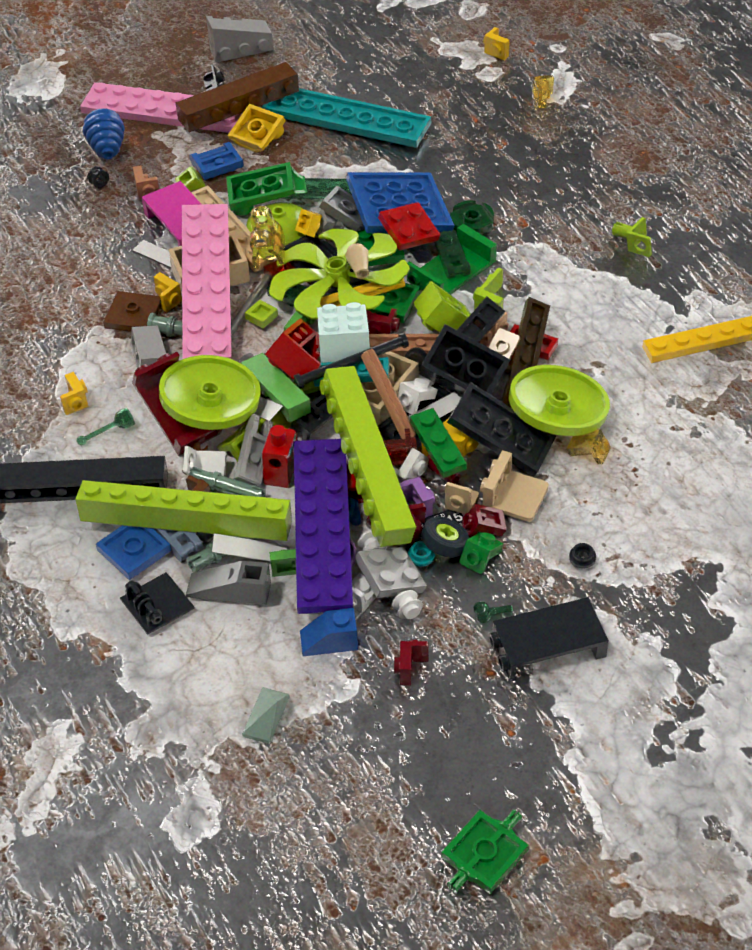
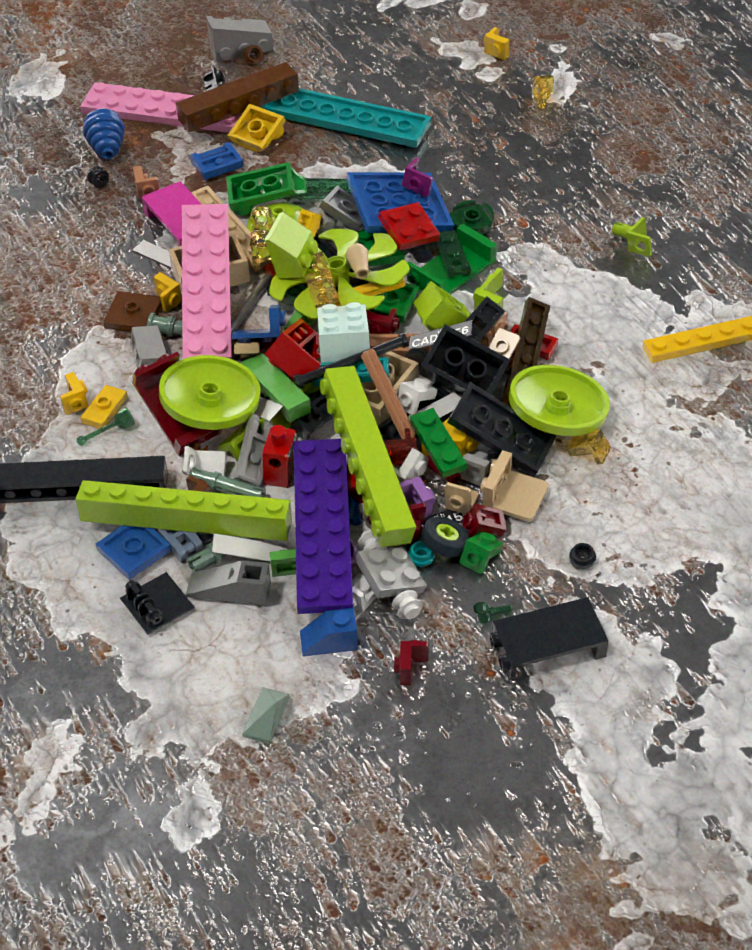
(104, 407): none -> yellow plate
(191, 179): lime slope -> none
(246, 349): none -> tan plate
(257, 51): none -> reddish brown plate
(261, 314): lime plate -> none
(276, 318): none -> blue bracket
(290, 247): none -> lime slope
(321, 282): none -> clear yellow bracket
(416, 180): none -> magenta bracket
(428, 338): none -> sticker
(476, 467): none -> light grey tile
(485, 851): green plate -> none

